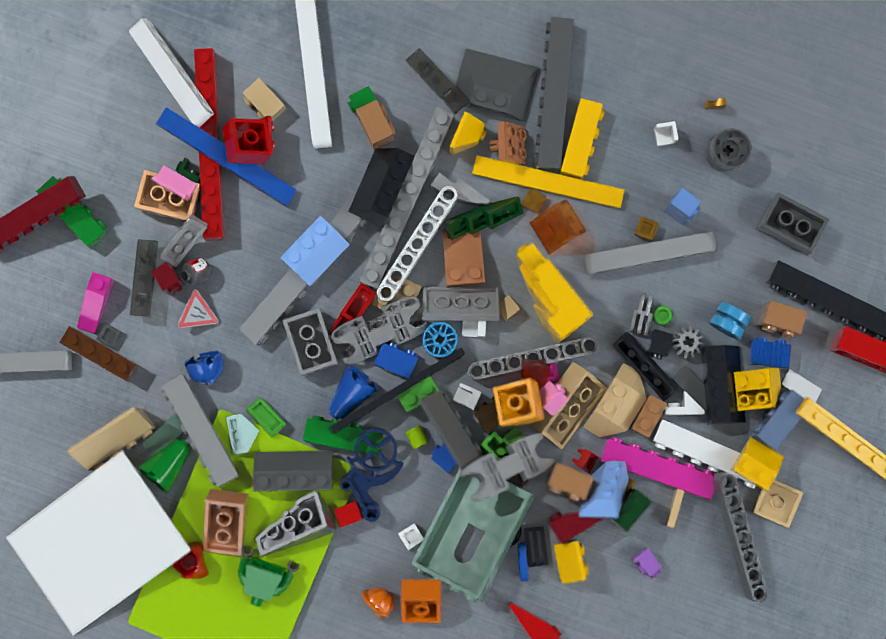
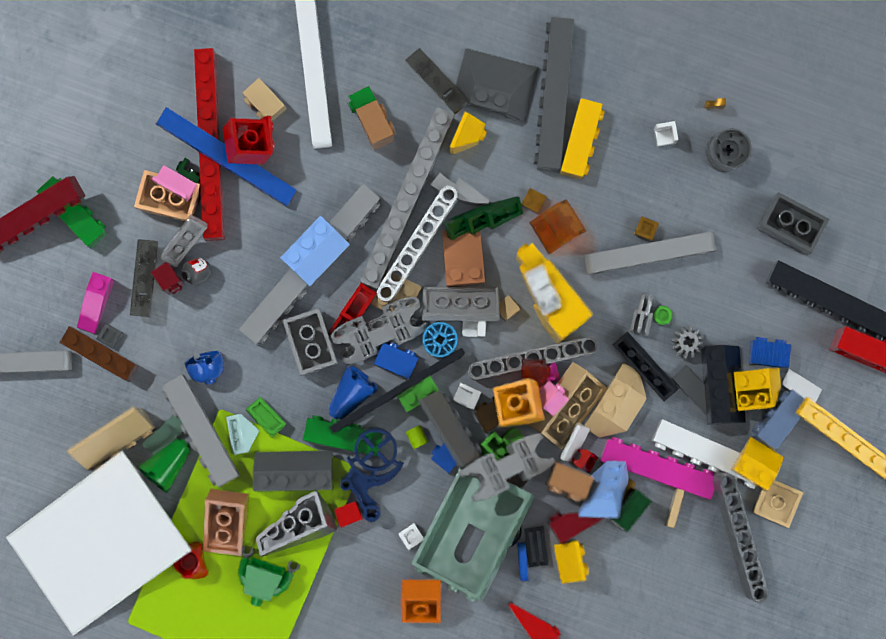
(171, 72): white beam -> none
(196, 312): piece -> none
(380, 601): orange piece -> none
(381, 185): black slope -> none
(510, 143): nougat plate -> none
(542, 290): none -> white slope
(548, 182): yellow tile -> none
(574, 442): none -> white slope
(647, 563): medium lavender brick -> none
(648, 416): medium nougat brick -> none
(660, 344): black brick -> none
(683, 206): medium blue brick -> none
(689, 407): white slope -> none
(730, 320): dark azure wheel -> none
(782, 319): medium nougat brick -> none

